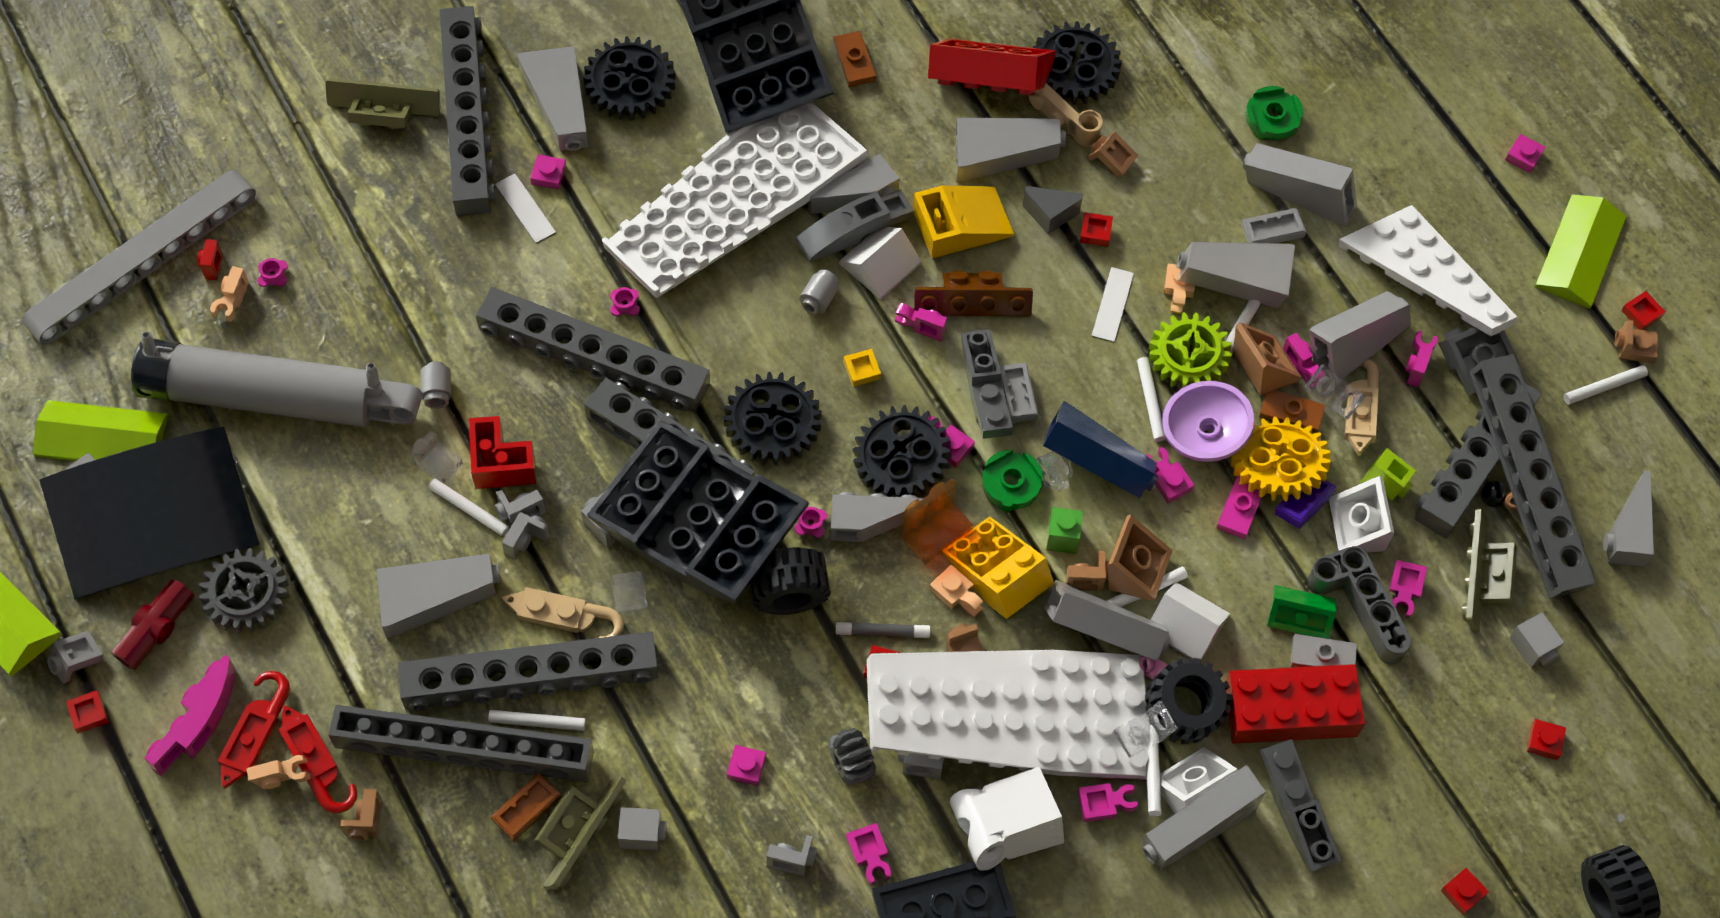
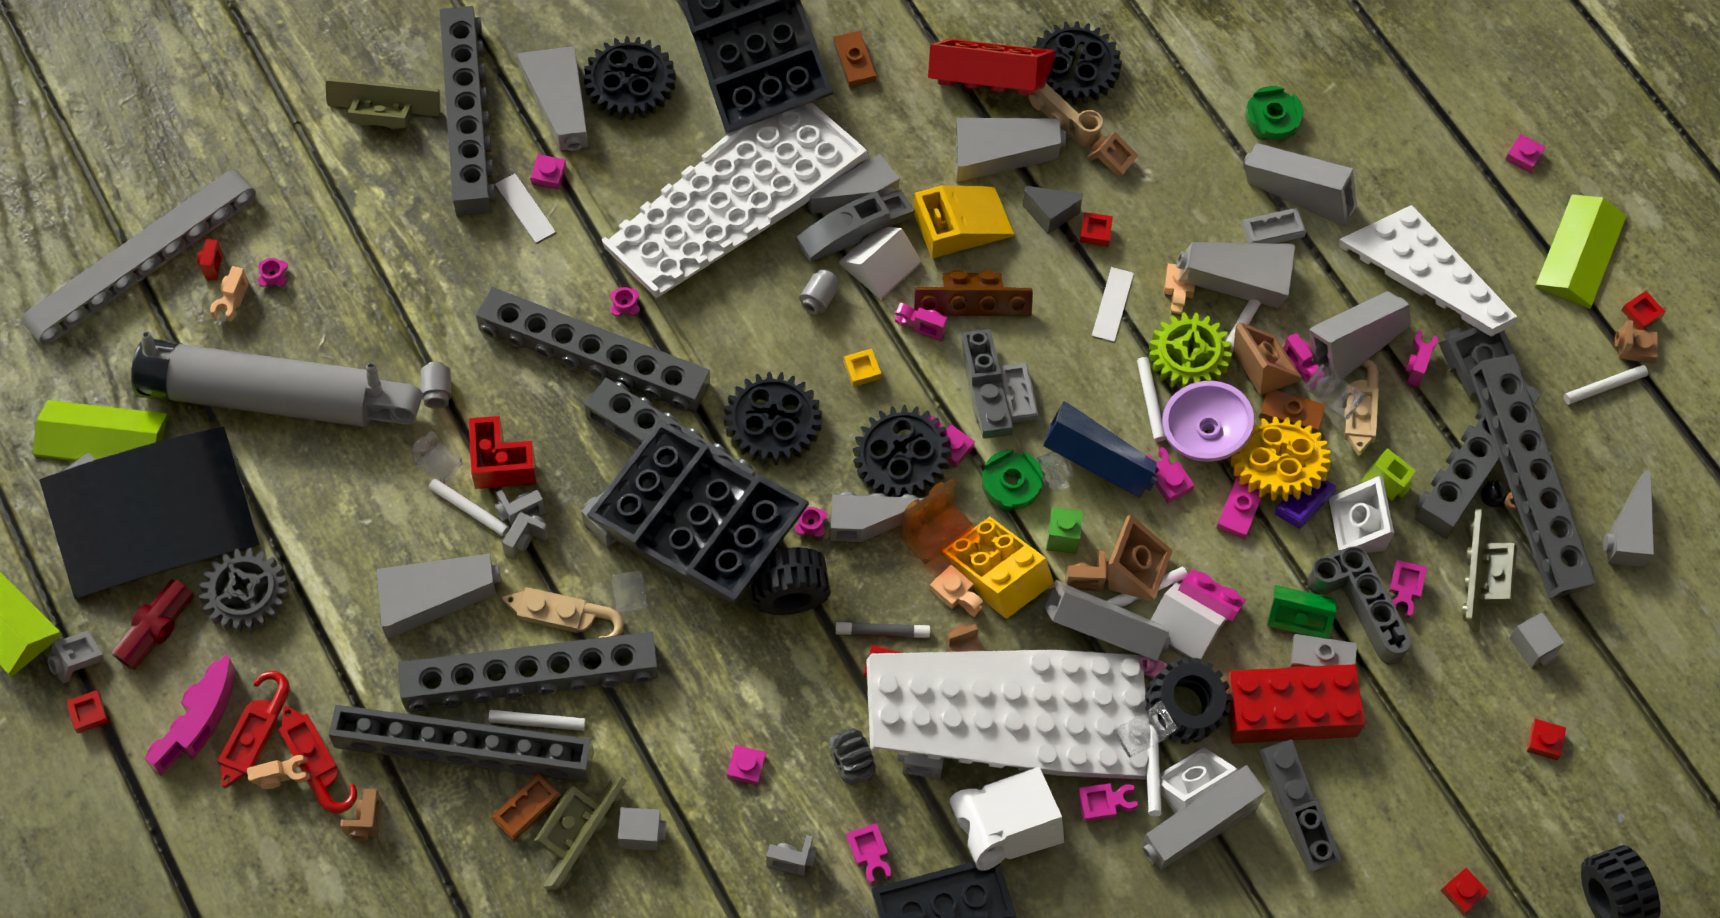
(1212, 595): none -> dark pink plate

